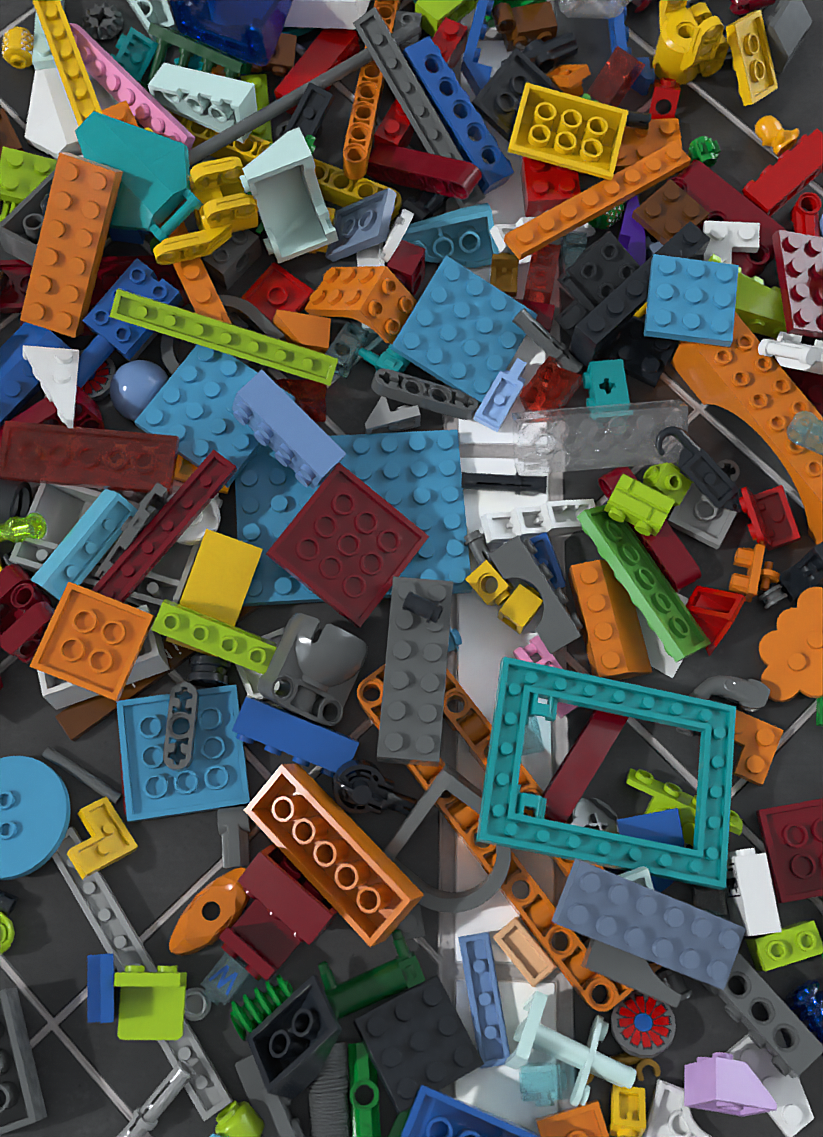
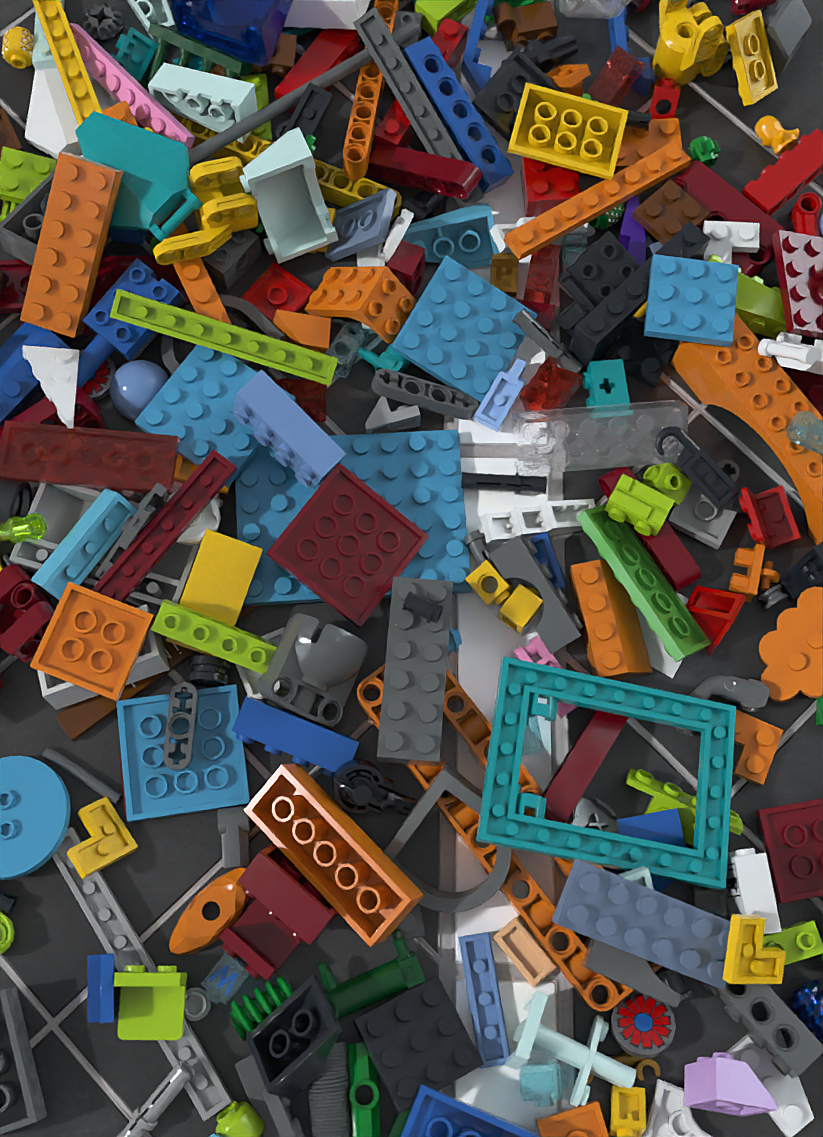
(746, 958): none -> yellow plate

